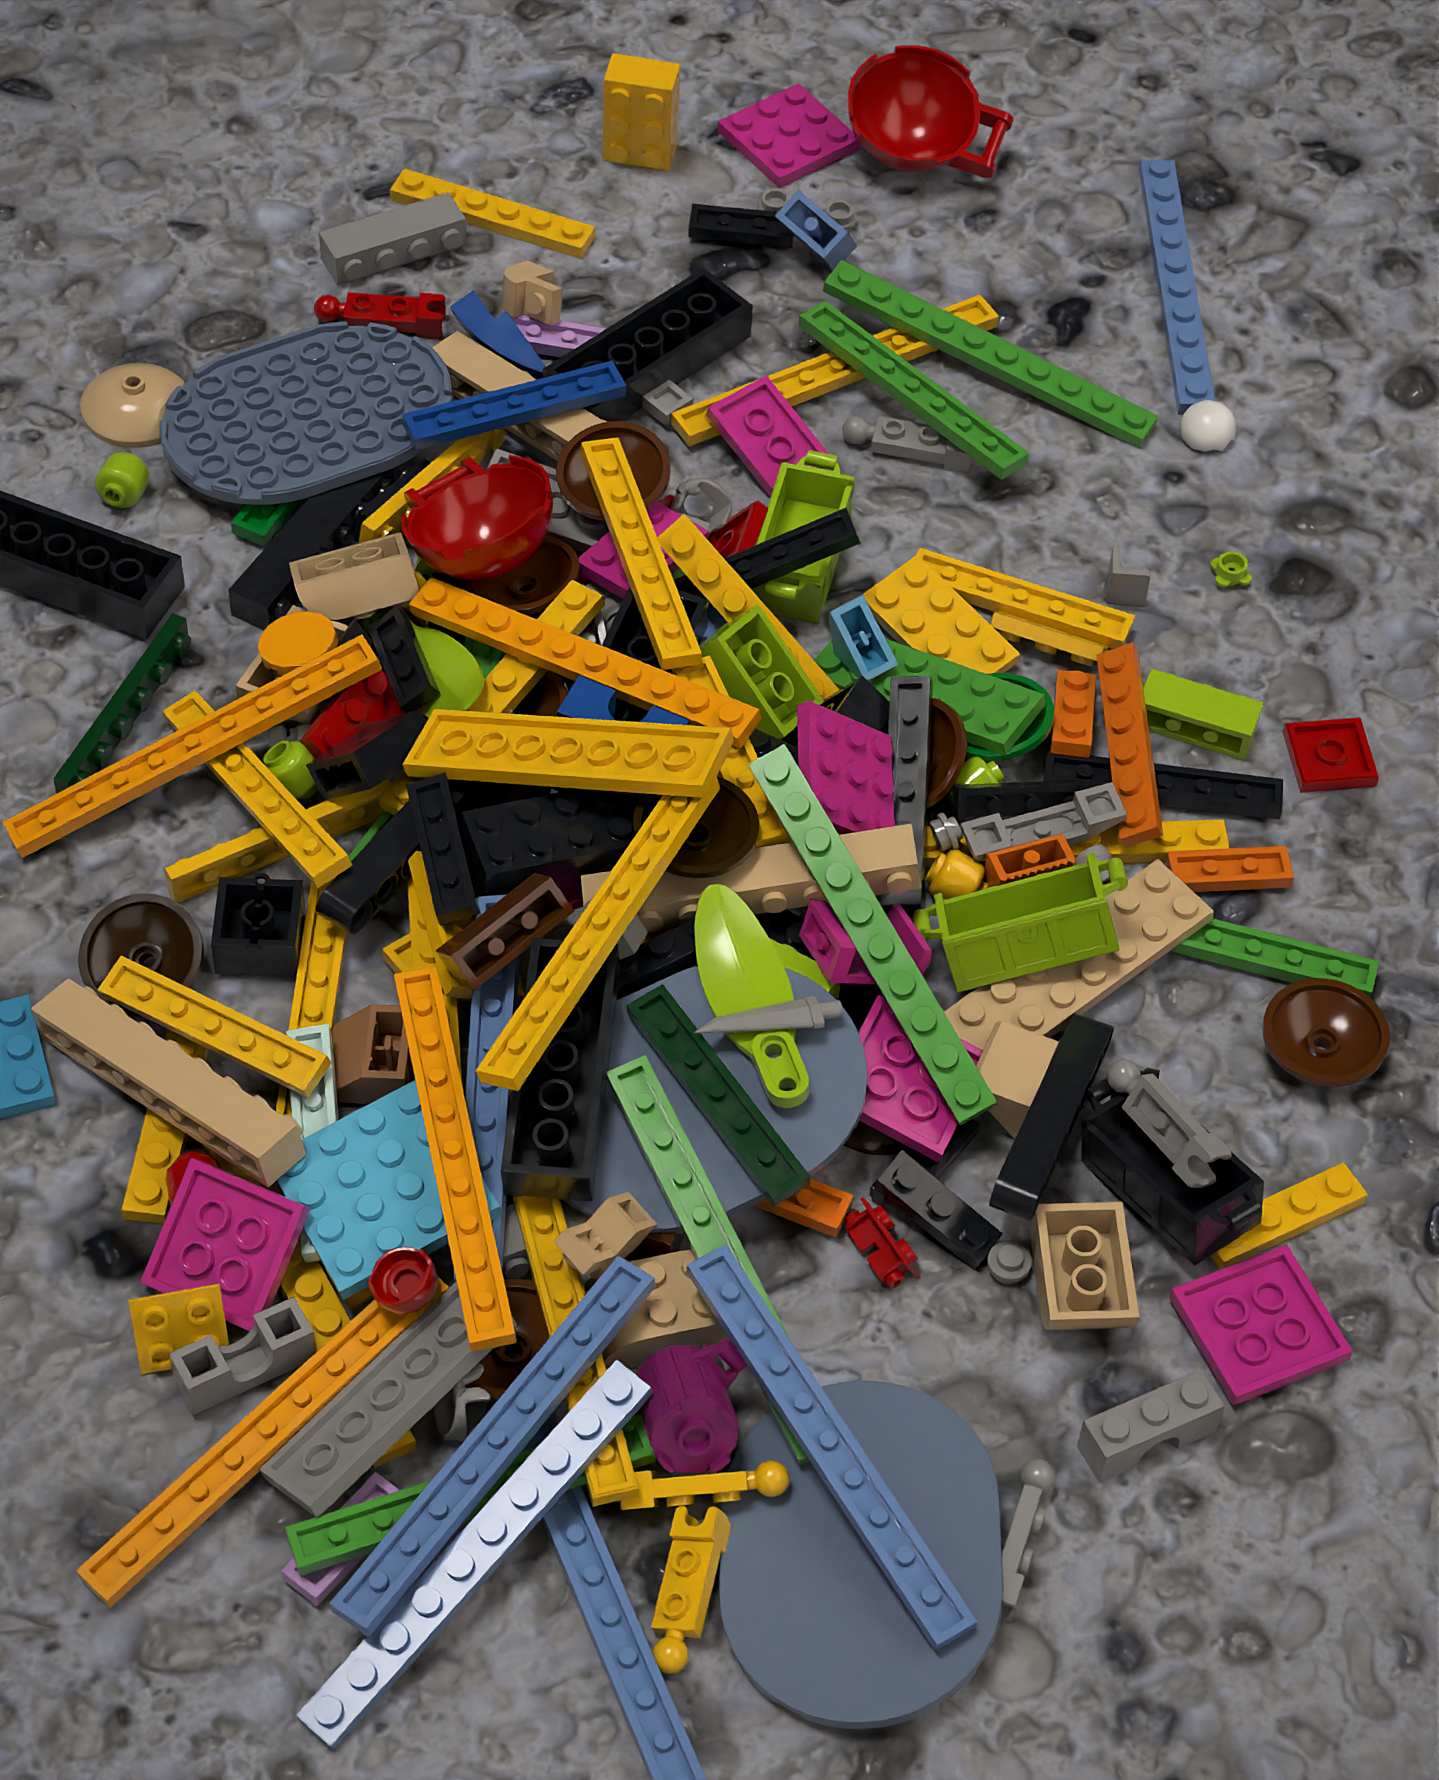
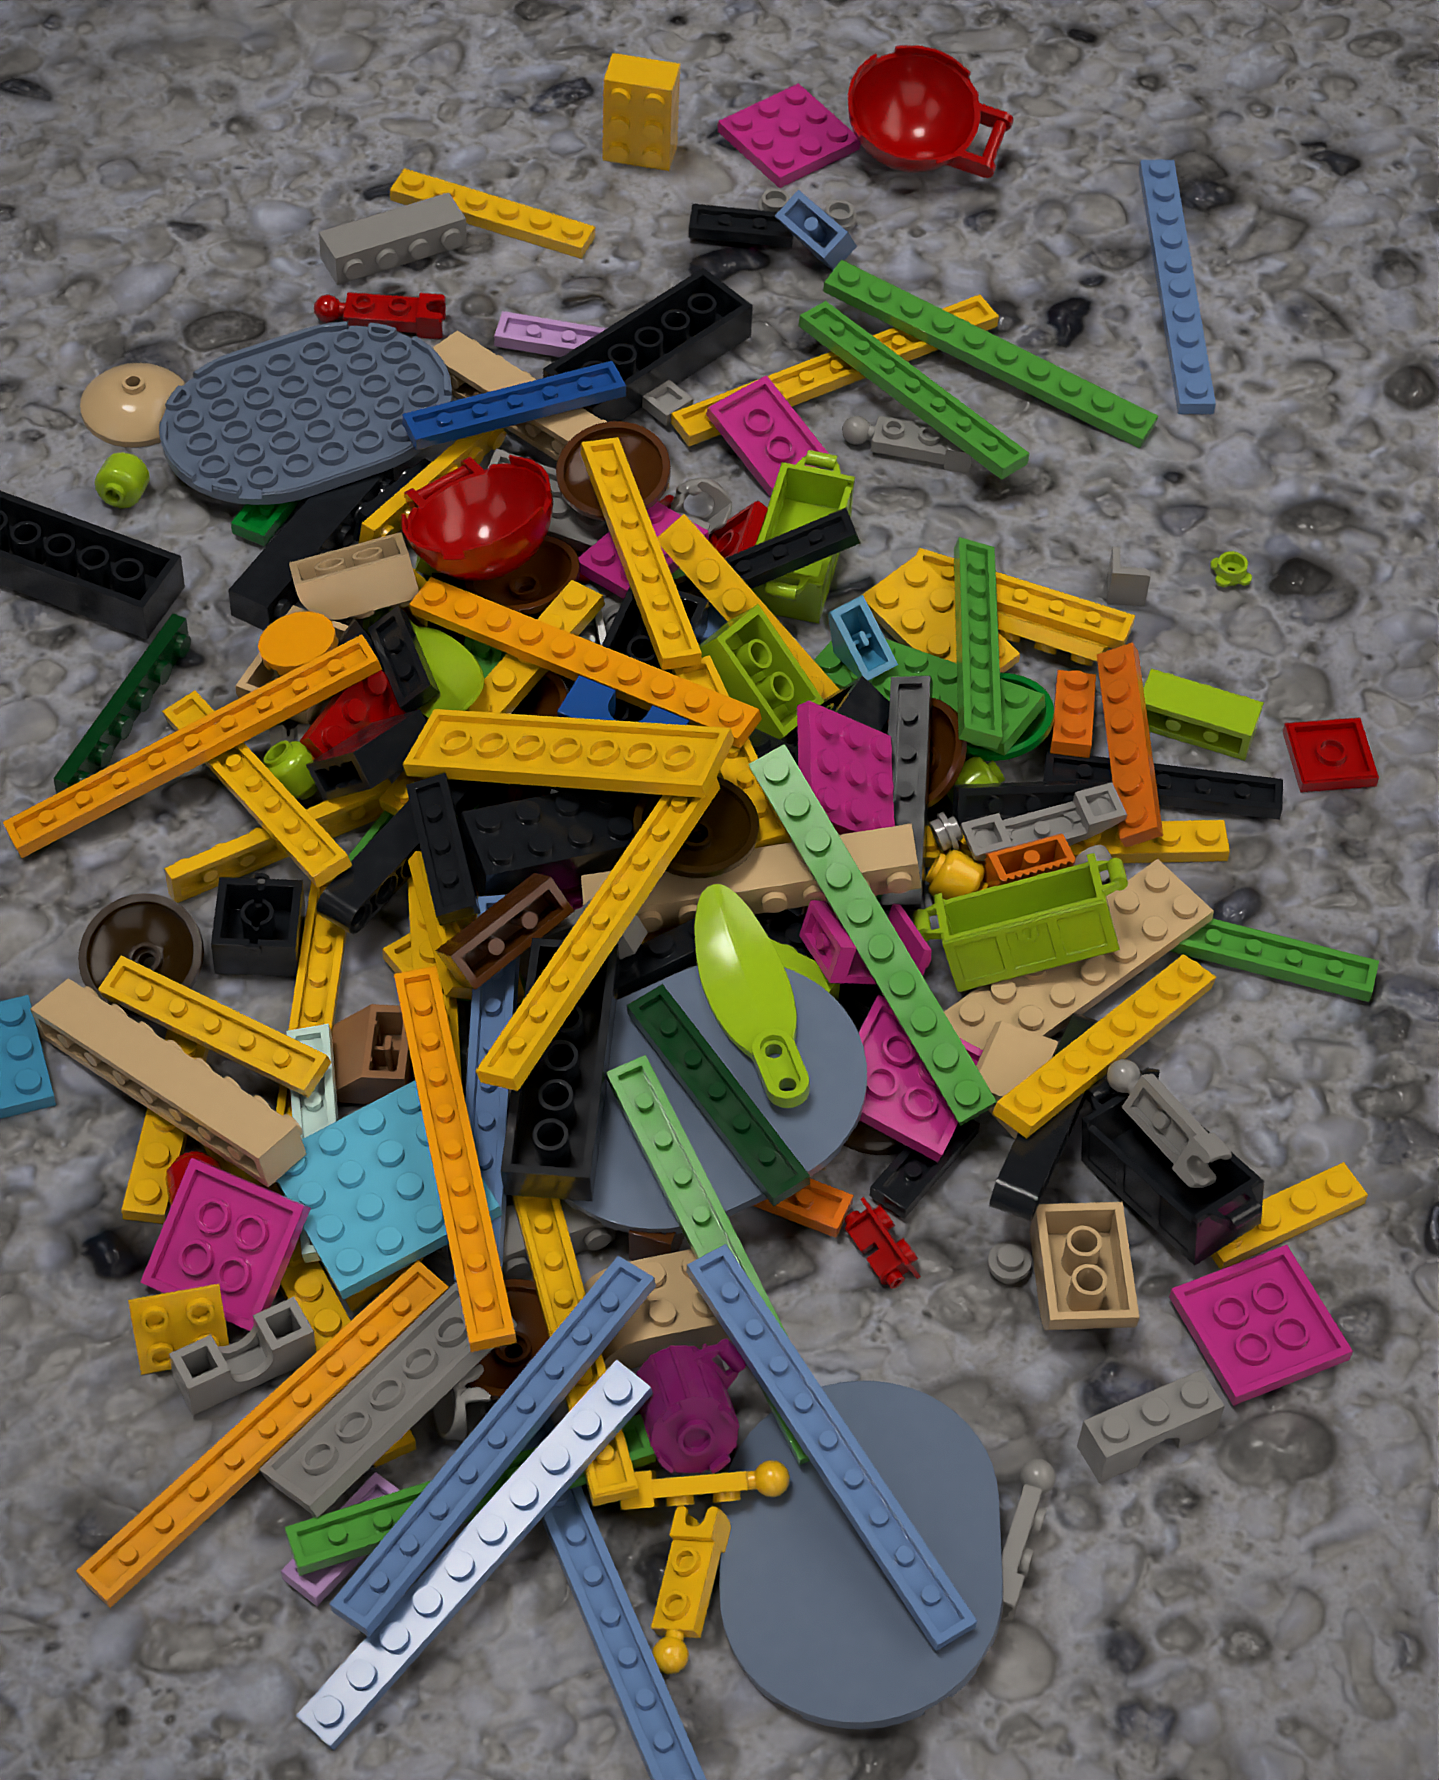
(403, 1280): red hair -> none
(497, 334): blue slope -> none
(531, 292): tan brick -> none
(609, 1233): tan brick -> none
(786, 1015): light grey bar -> none
(937, 1209): black plate -> none
(977, 644): none -> bright green plate
(1109, 1040): none -> yellow plate
(1208, 426): white hair -> none
(1232, 868): orange plate -> none
(1330, 1017): reddish brown dish -> none

